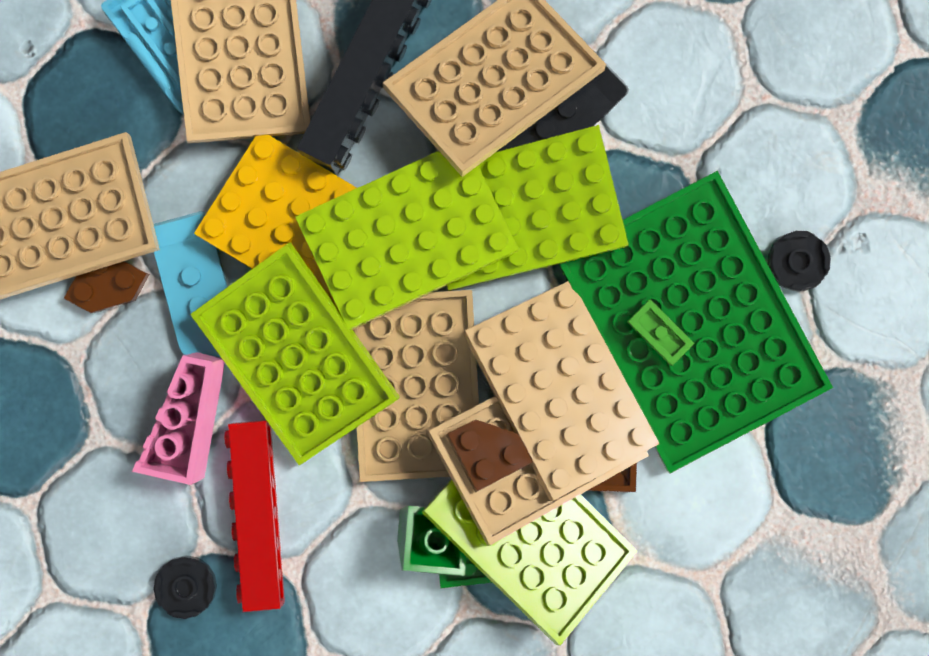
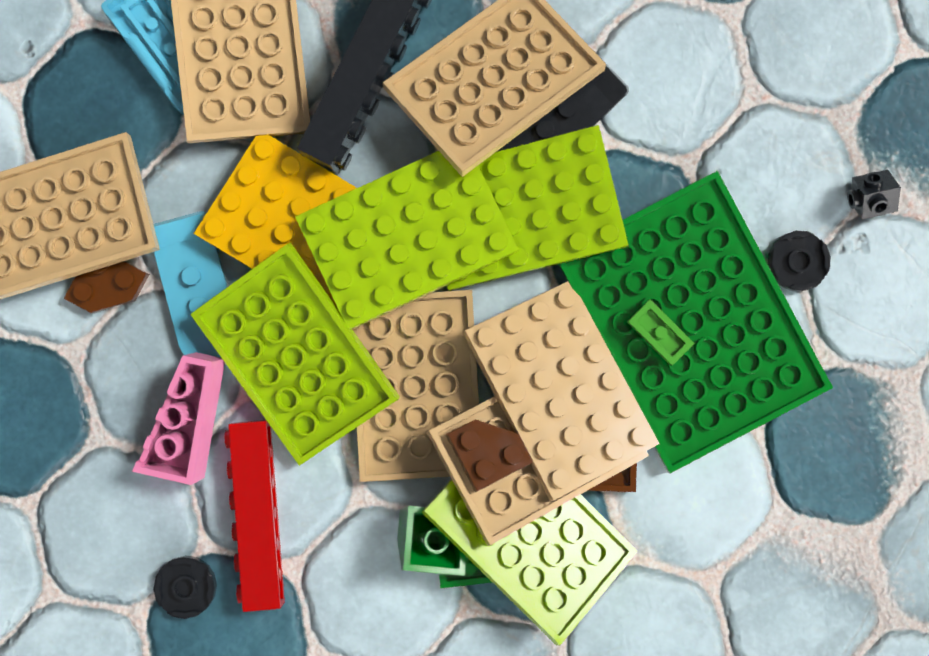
(874, 194): none -> black brick

